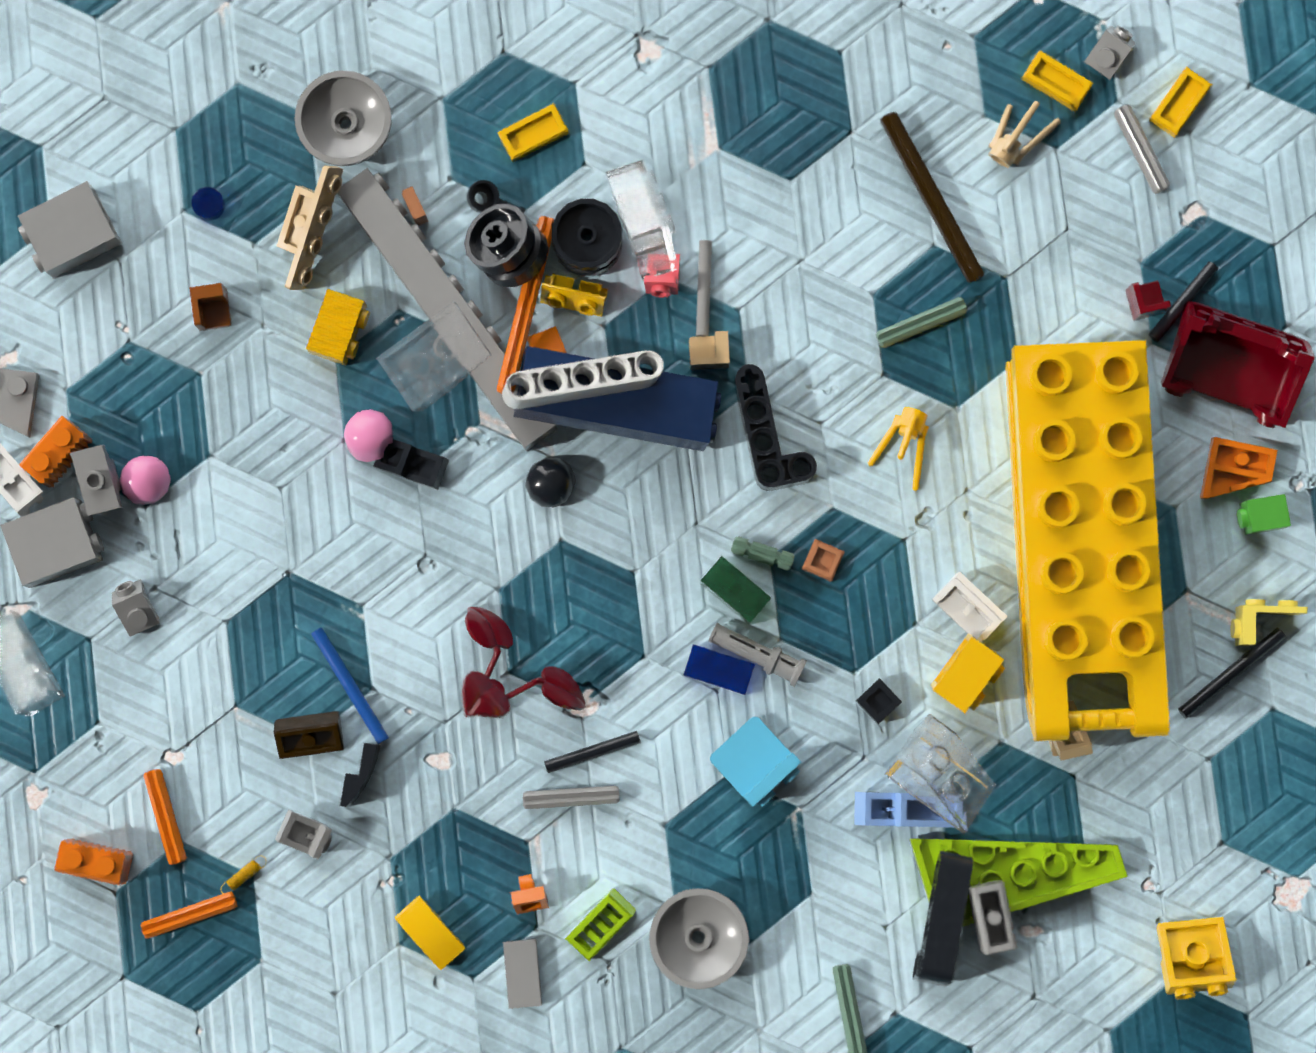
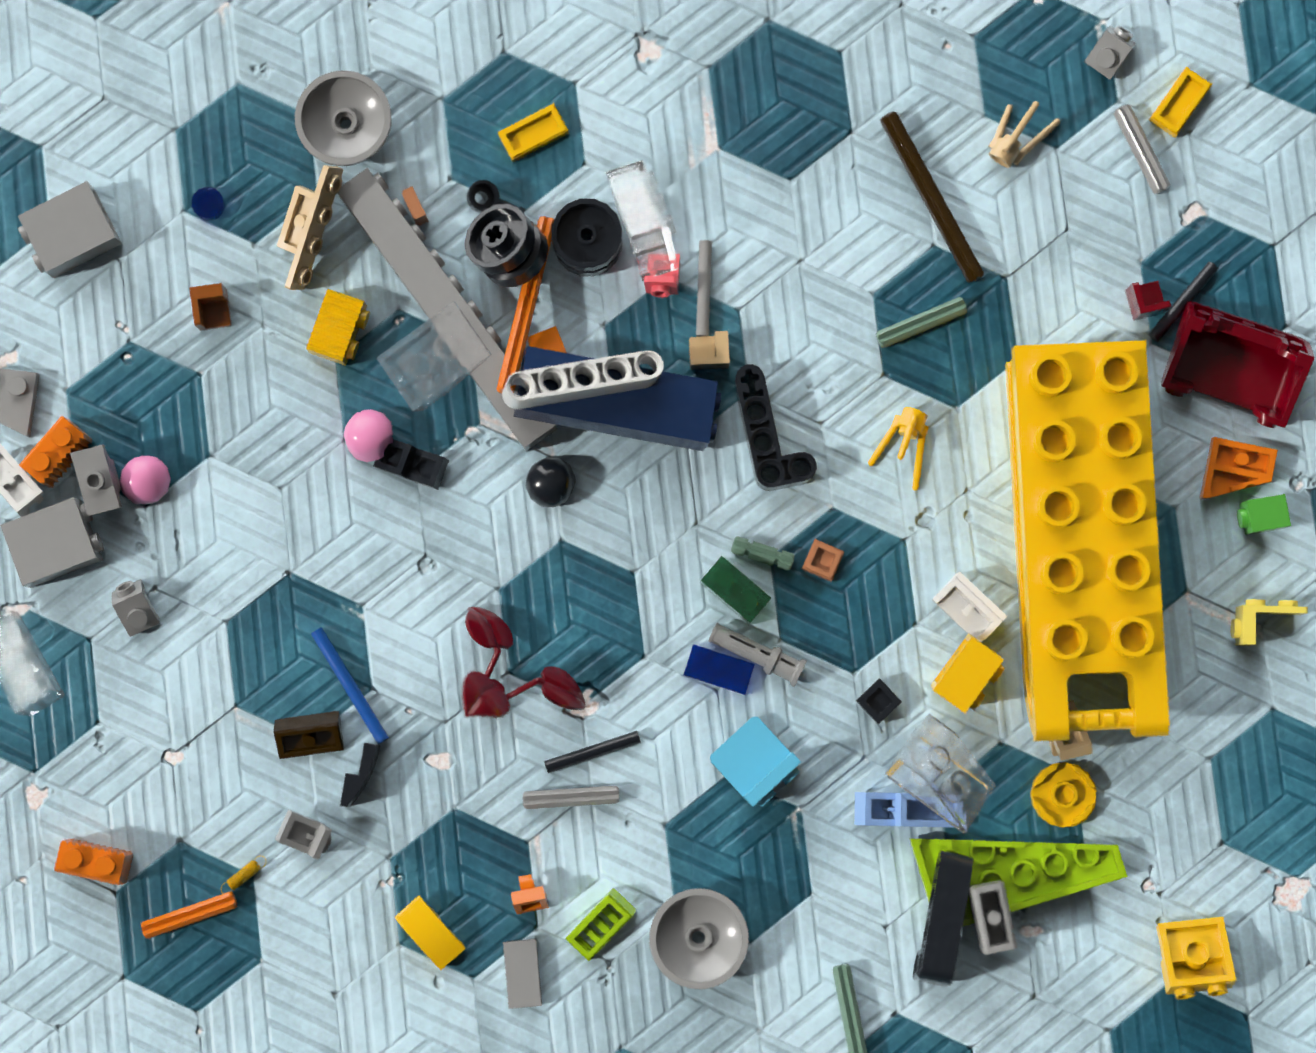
(165, 816): orange axle -> none
(559, 293): yellow hinge -> none
(1057, 81): yellow tile -> none
(1063, 794): none -> yellow tile
(1231, 673): black bar -> none

